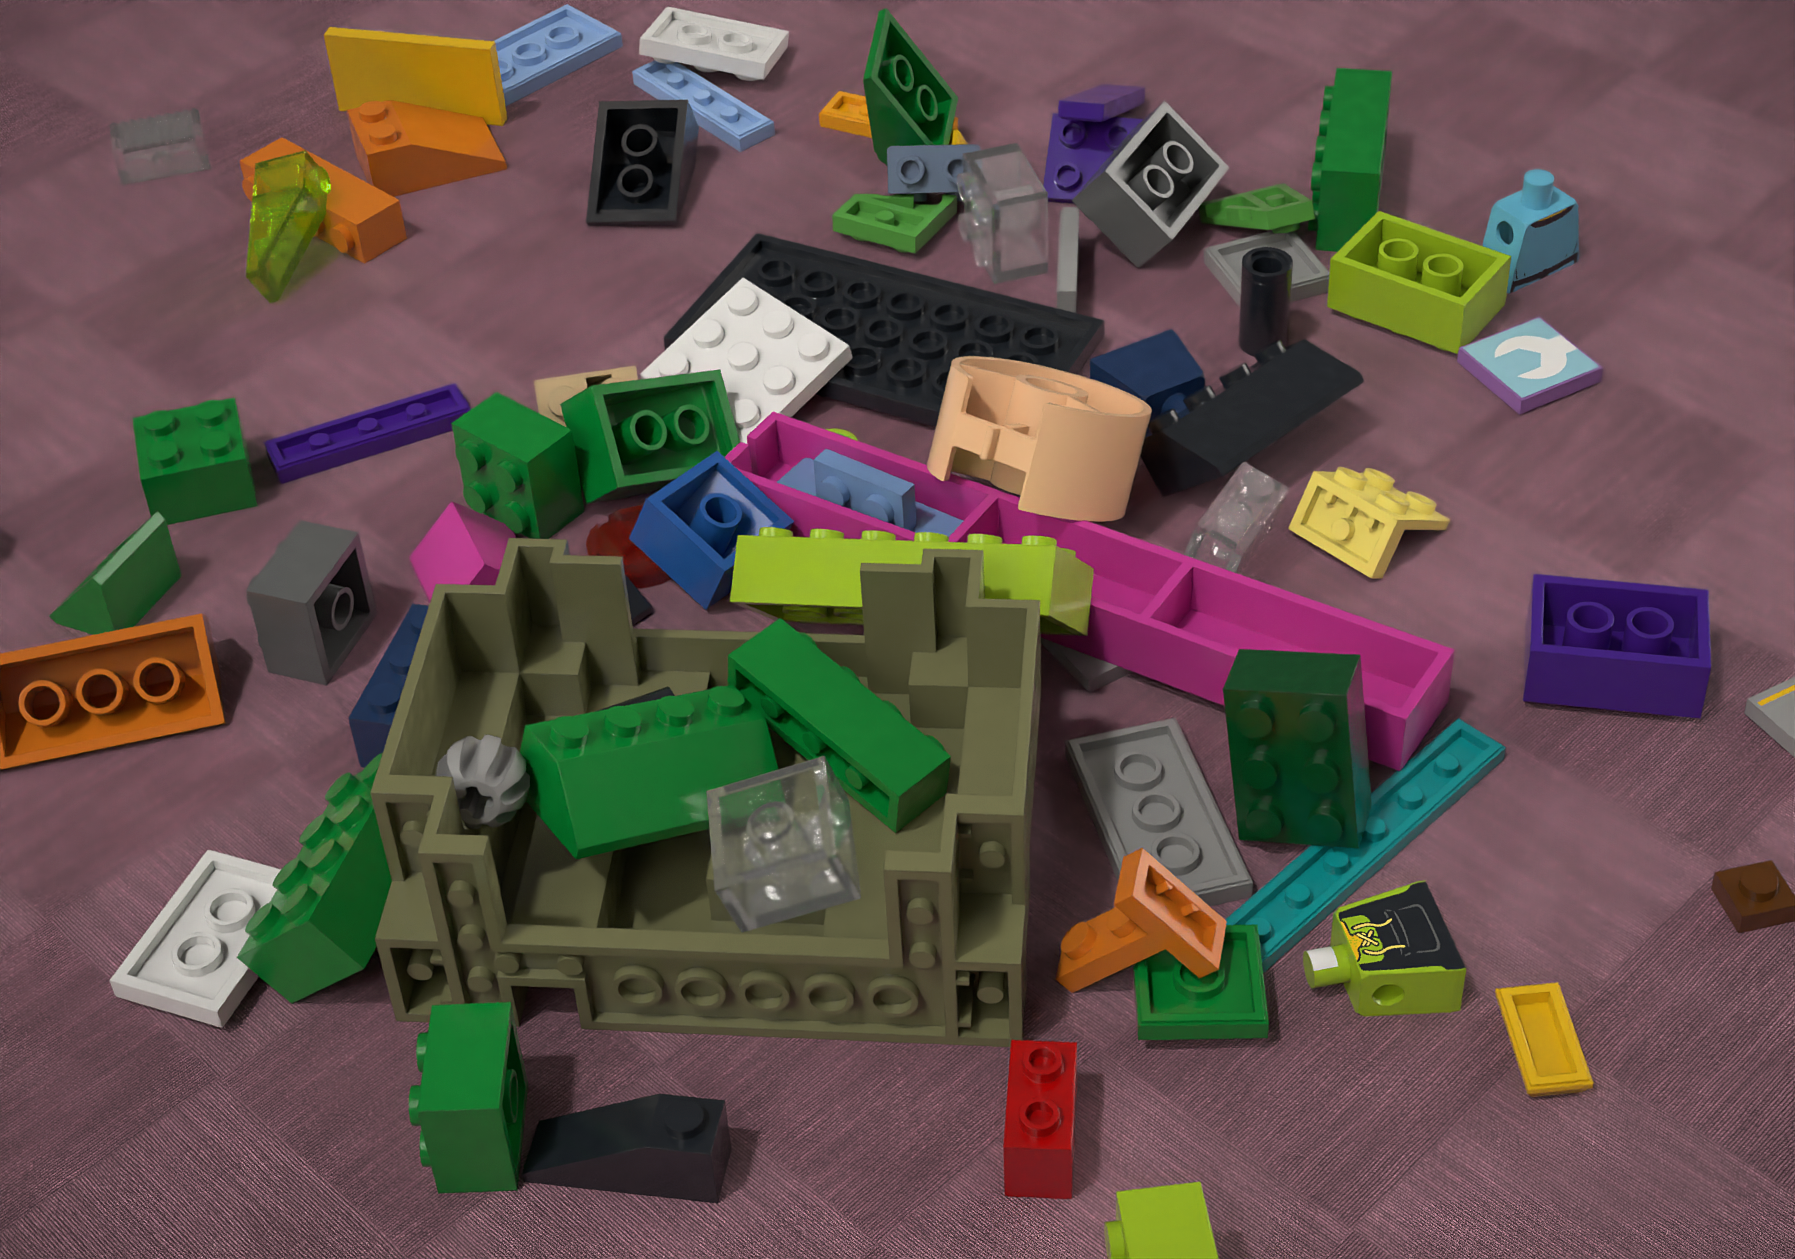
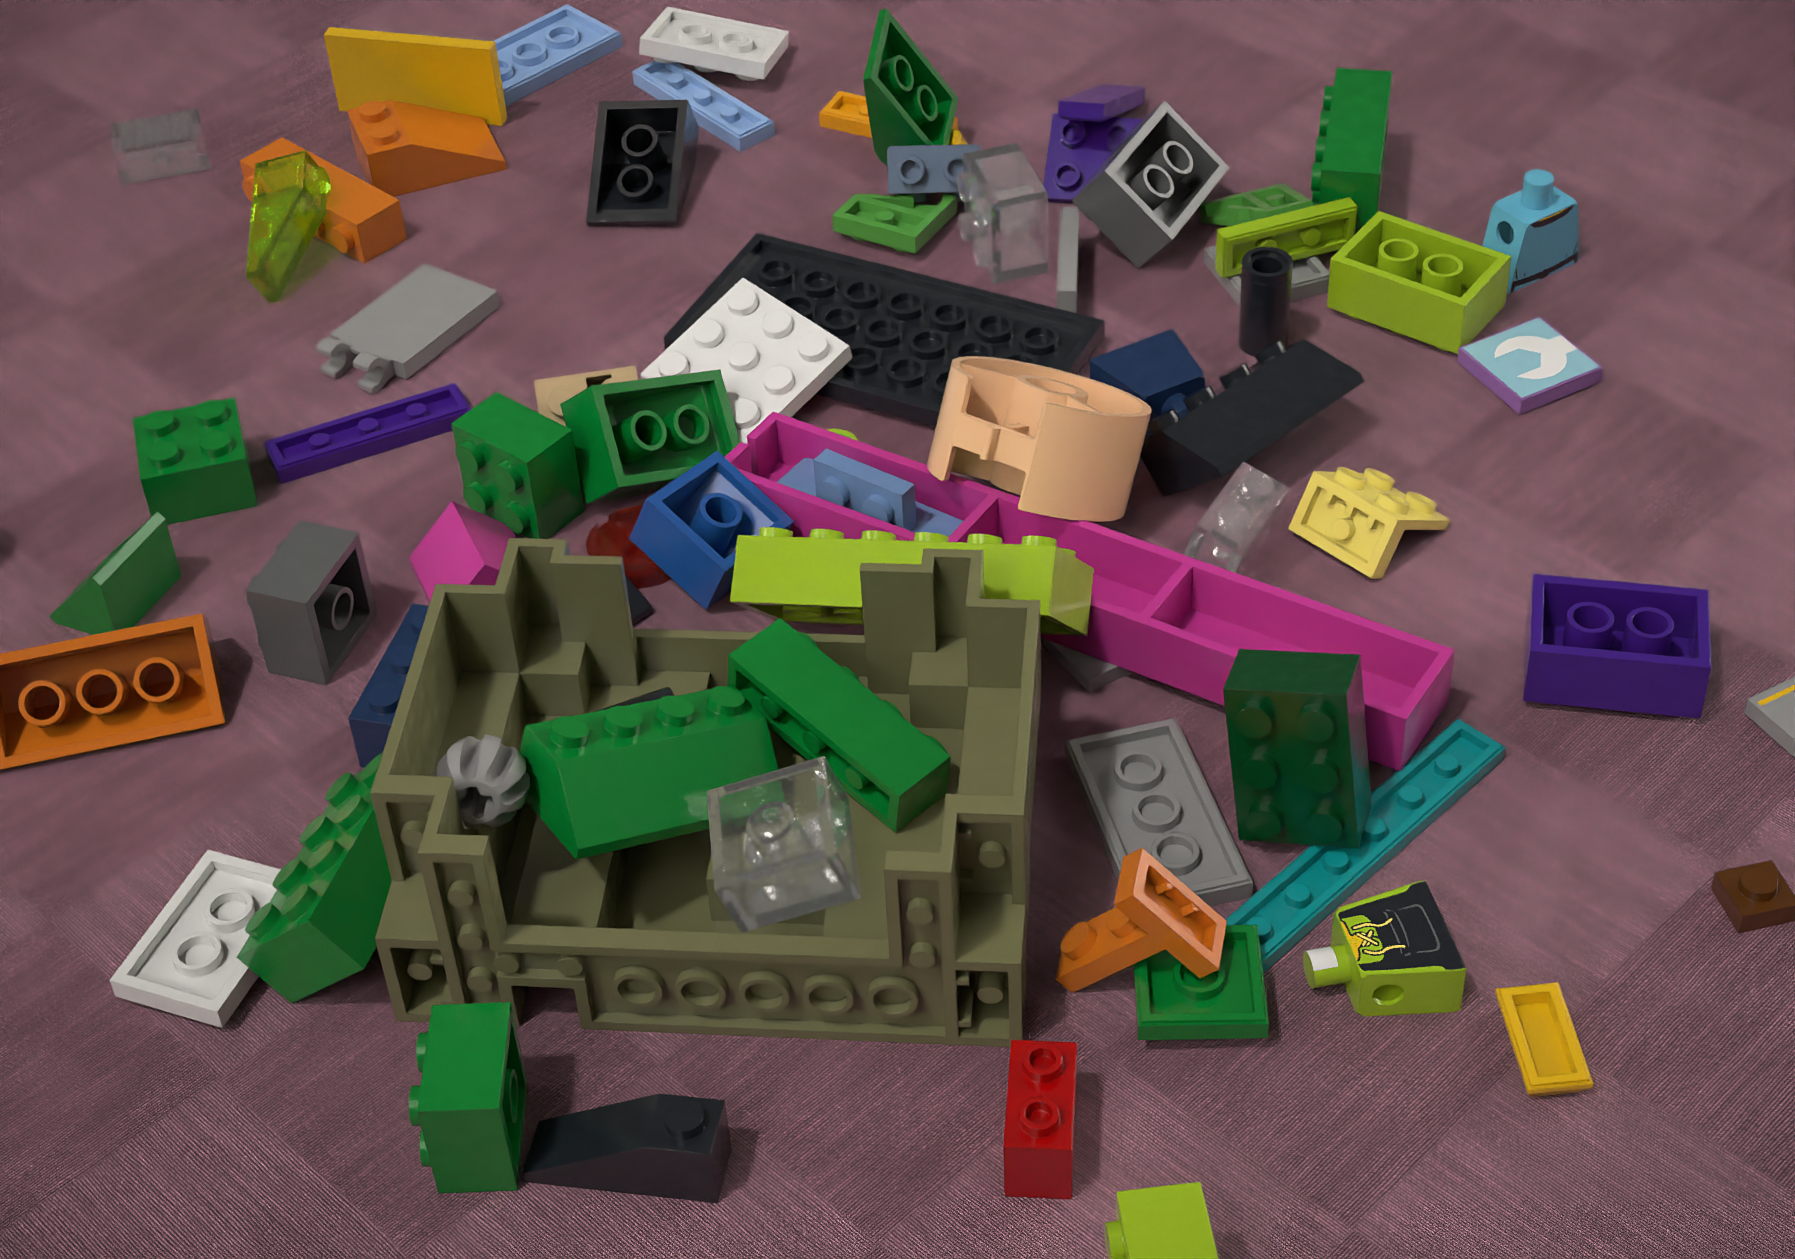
(407, 326): none -> light grey tile
(1297, 232): none -> lime tile

